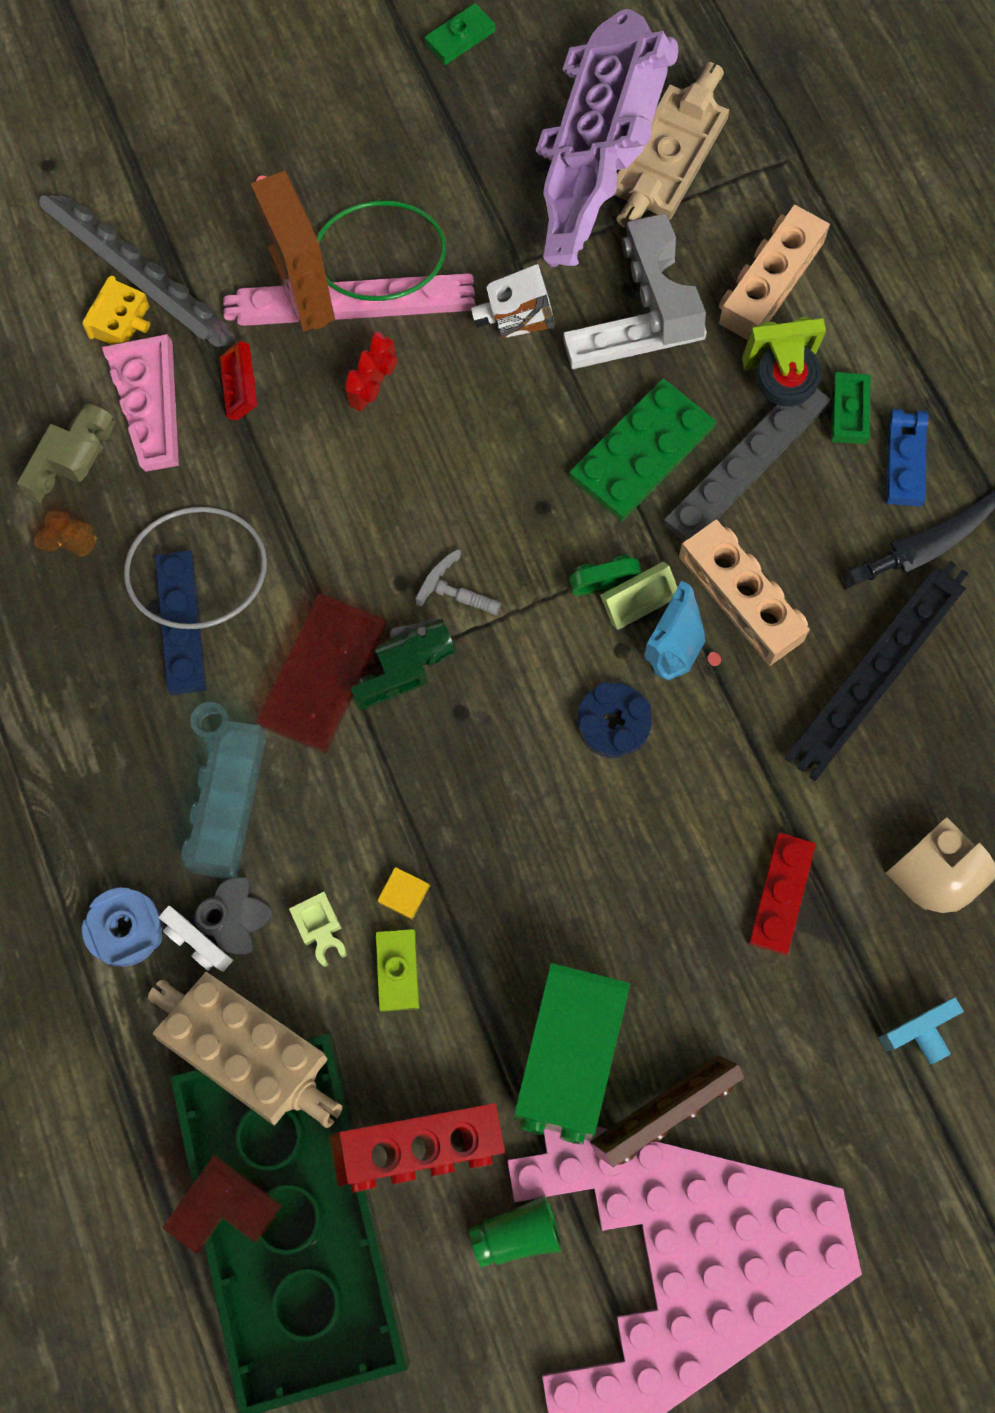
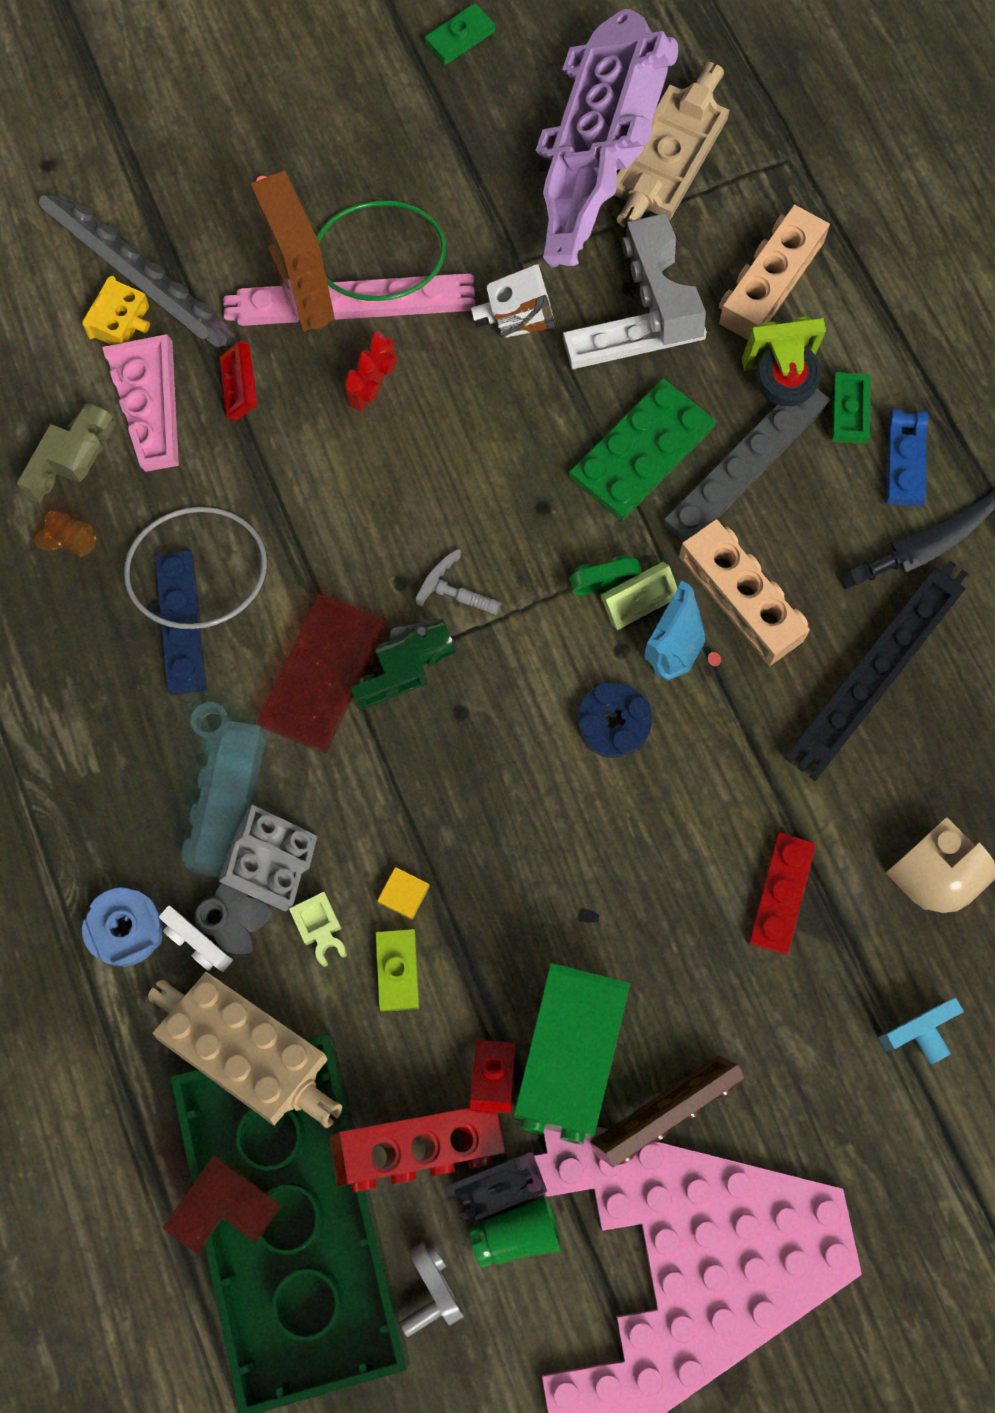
(268, 858): none -> light grey slope
(429, 1265): none -> light grey piece
(492, 1076): none -> red plate
(498, 1187): none -> black hinge
(588, 917): none -> black piece

